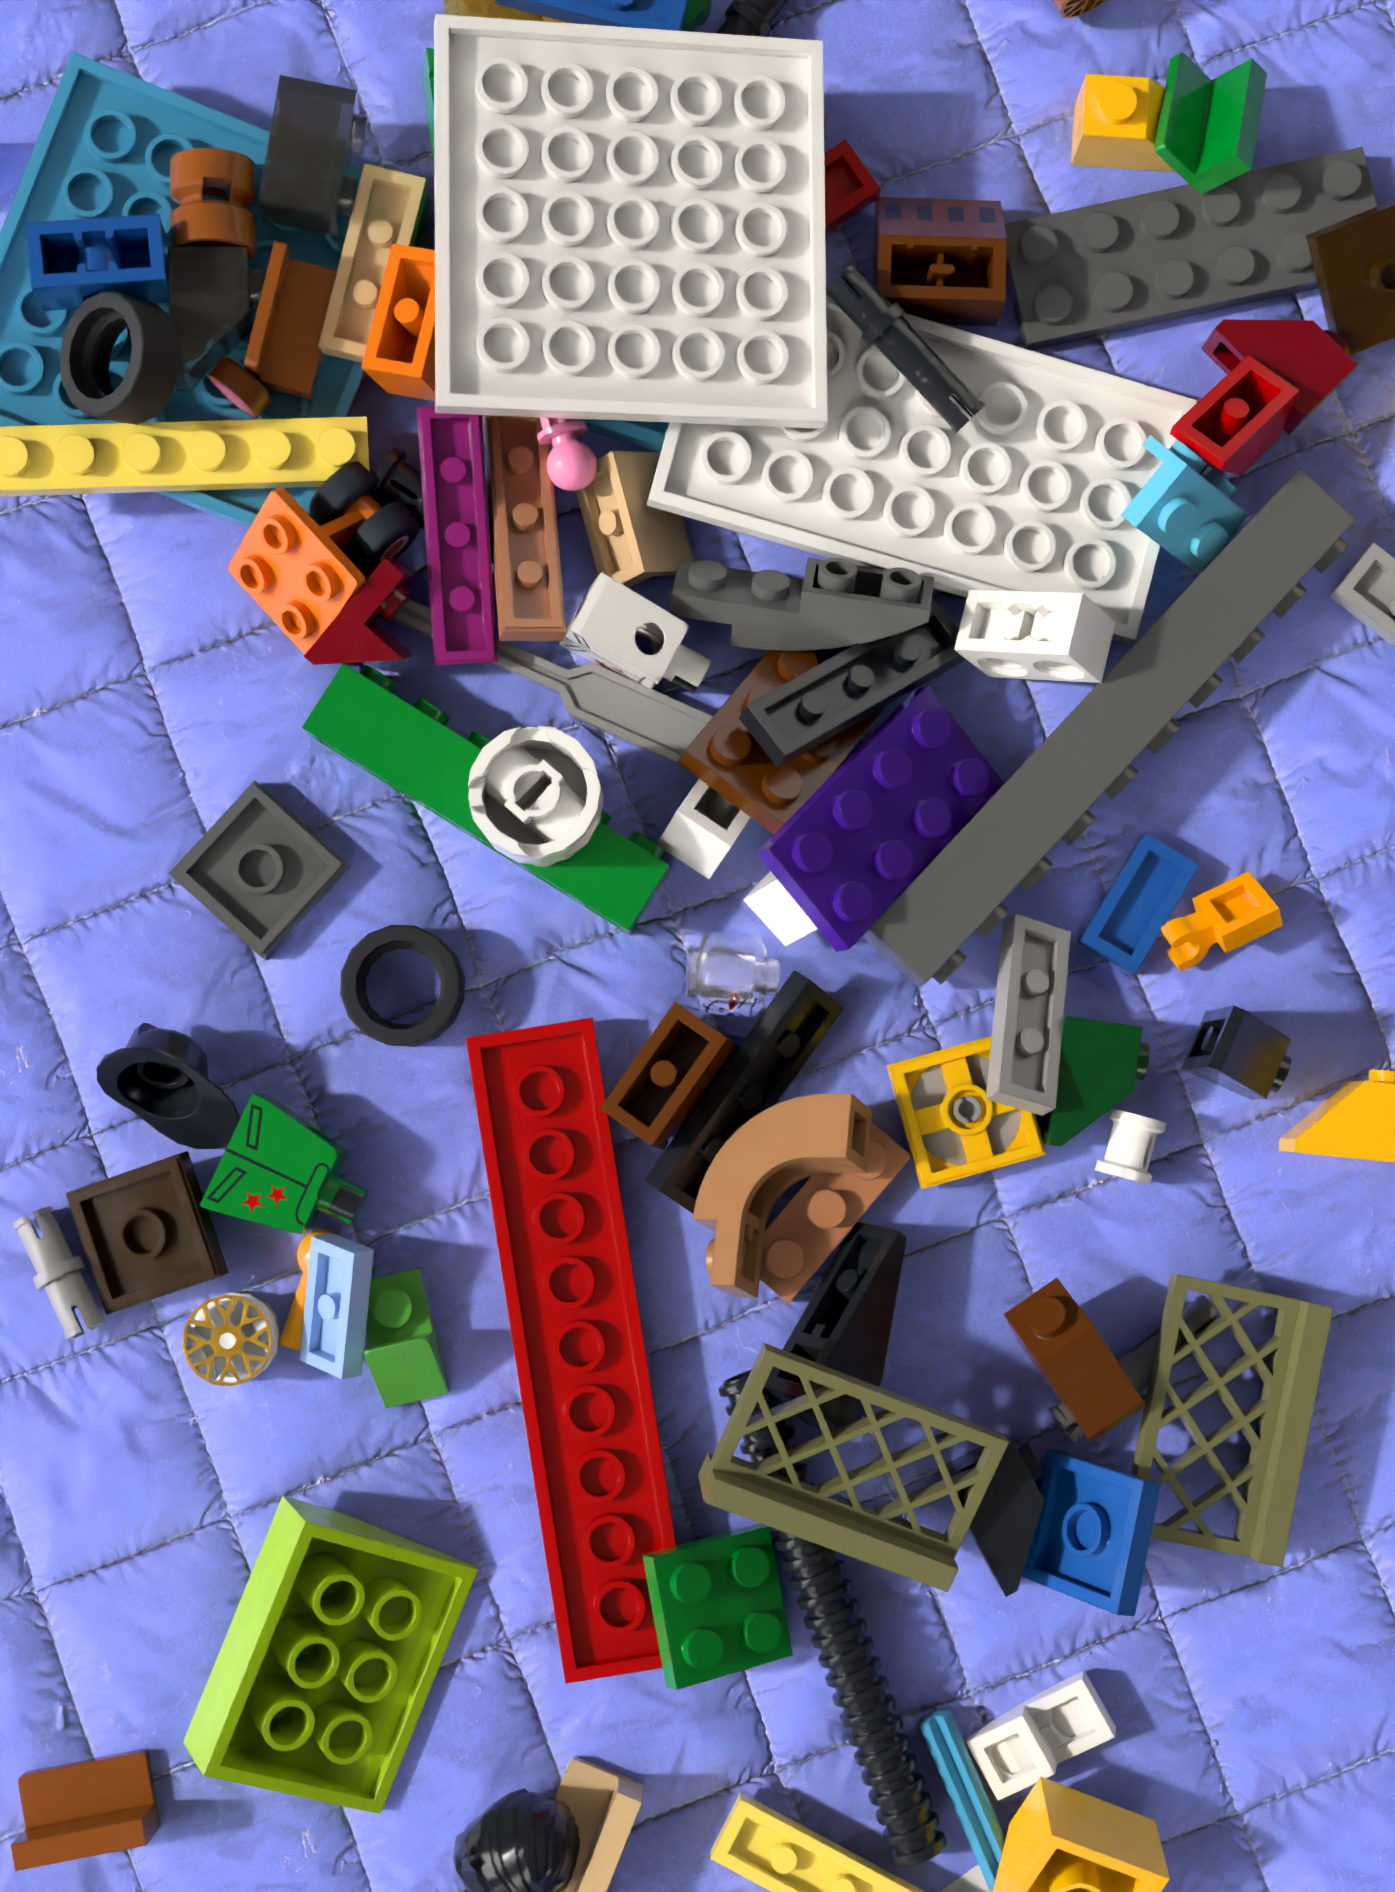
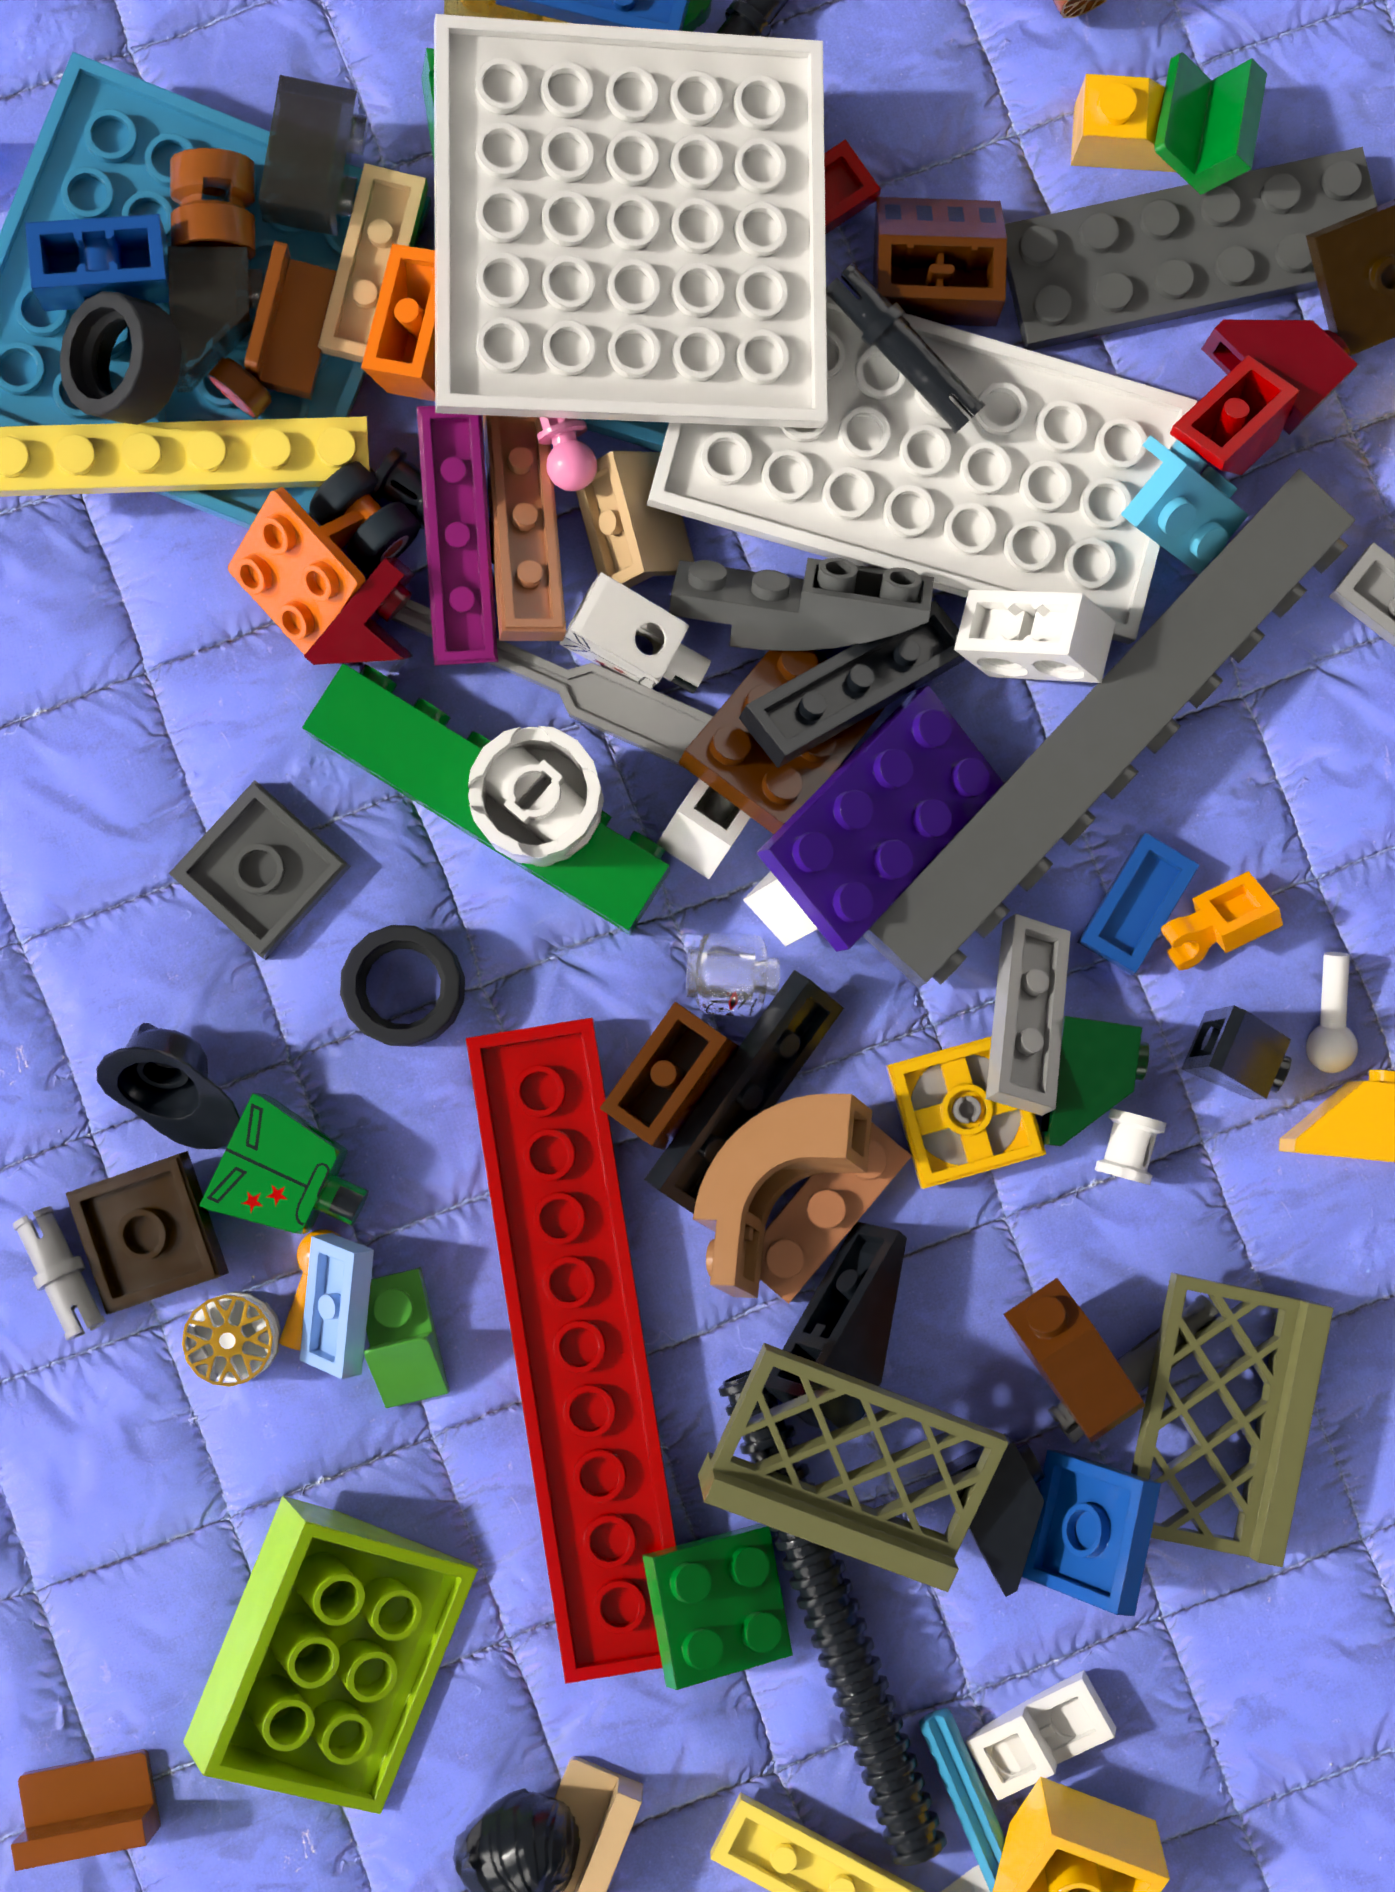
(1331, 1044): none -> white bar

